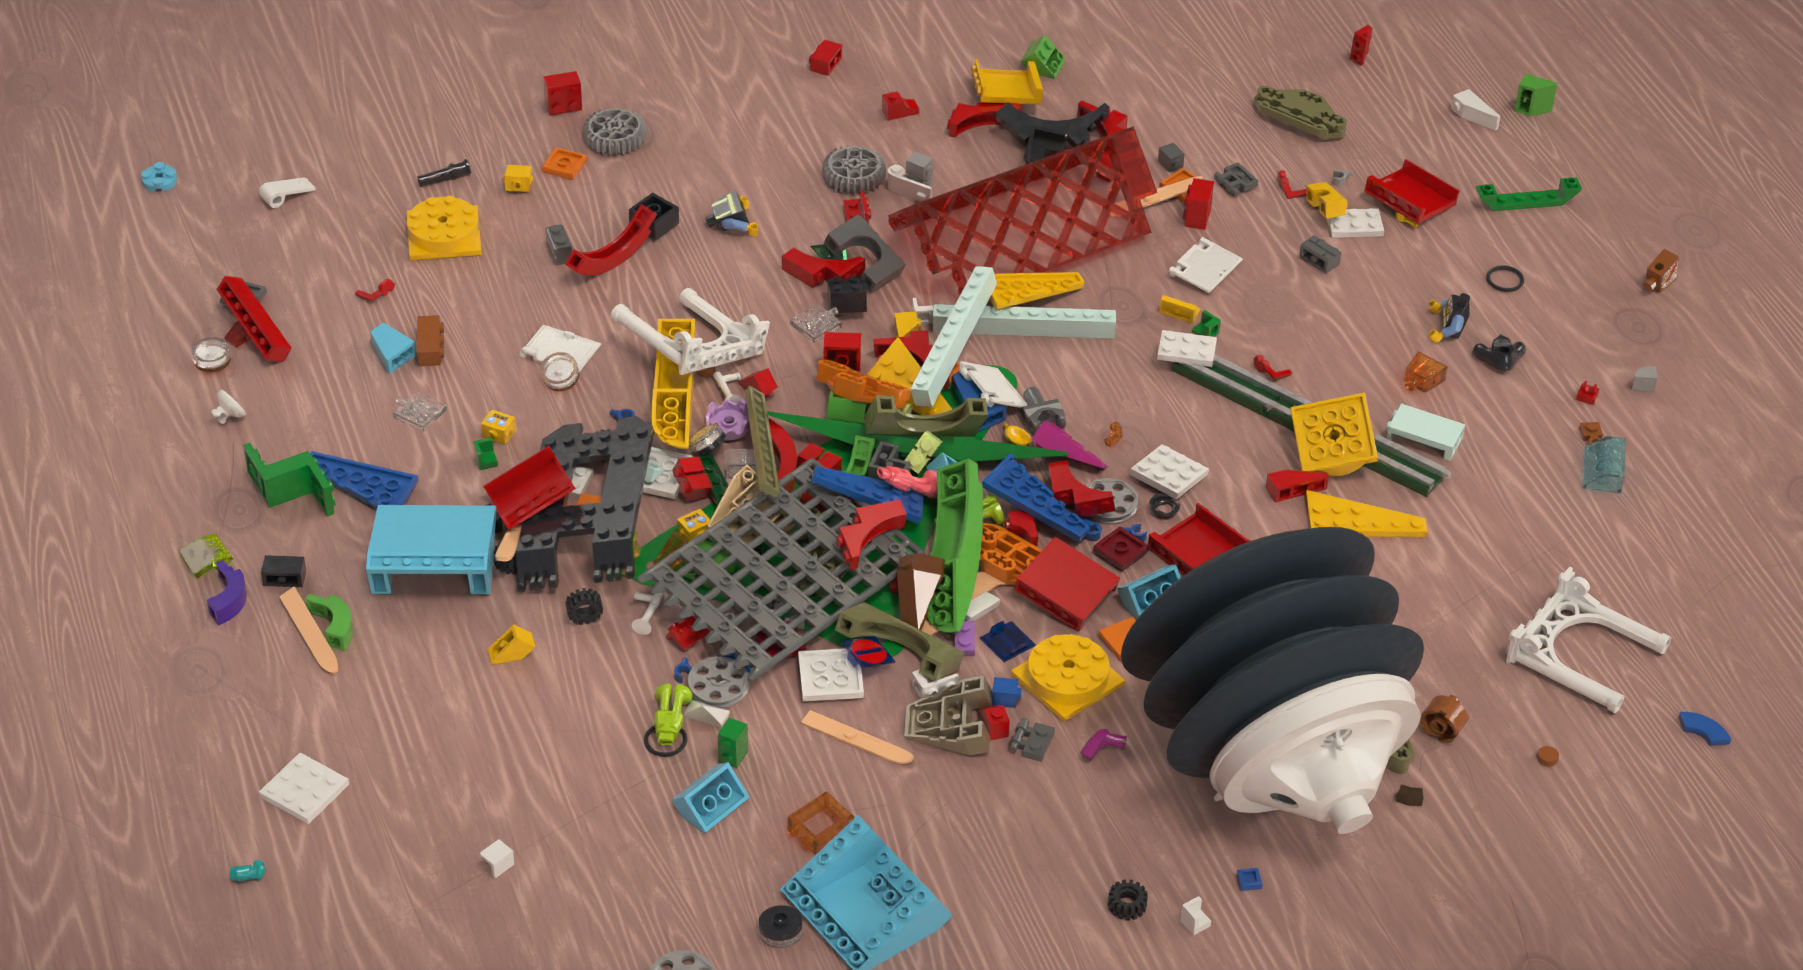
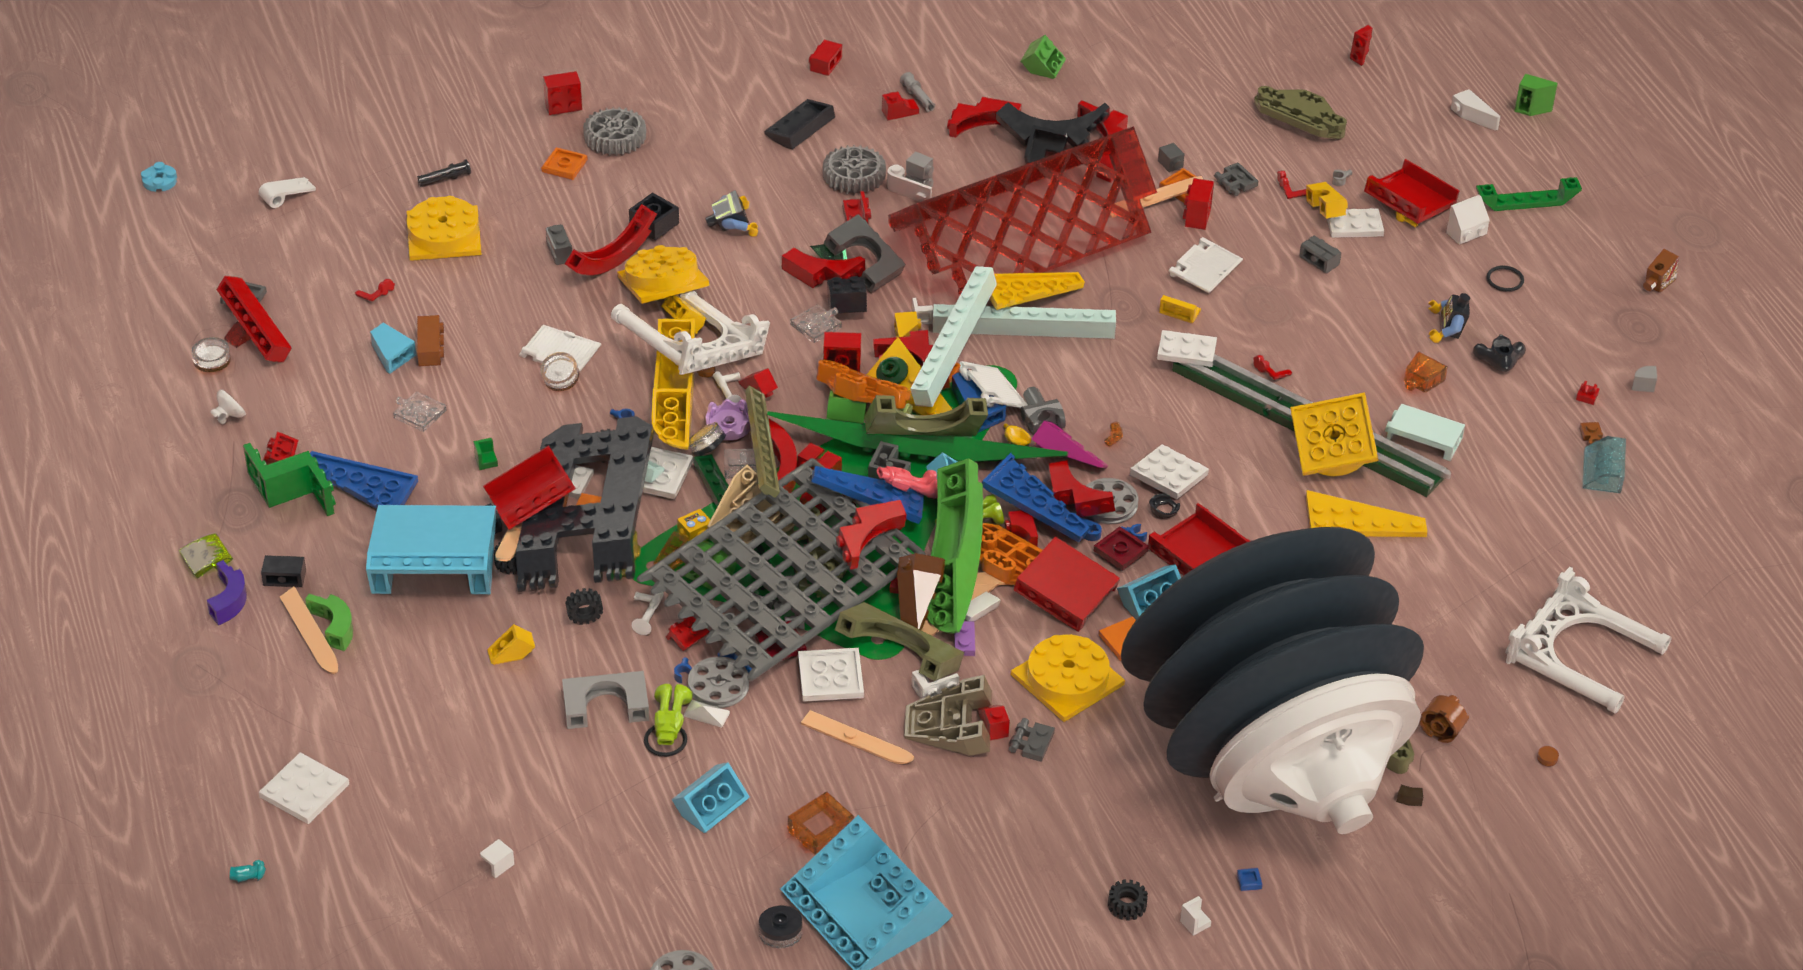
(280, 448): none -> red bracket
(498, 427): yellow head -> none
(518, 178): yellow head -> none
(627, 686): none -> light grey arch
(662, 273): none -> yellow piece
(682, 310): none -> yellow slope
(692, 485): red piece -> none
(733, 742): green brick -> none
(800, 123): none -> black slope
(861, 456): bright green arch -> none
(867, 652): piece -> none
(897, 374): none -> dark green piece
(914, 87): none -> light grey pin
(927, 445): yellowish green piece -> none
(1006, 692): blue brick -> none
(1007, 640): clear blue piece -> none
(1008, 85): yellow panel -> none
(1101, 739): magenta arm -> none
(1208, 326): green panel -> none
(1292, 483): red slope -> none
(1468, 220): none -> white slope
(1705, 727): blue tile -> none

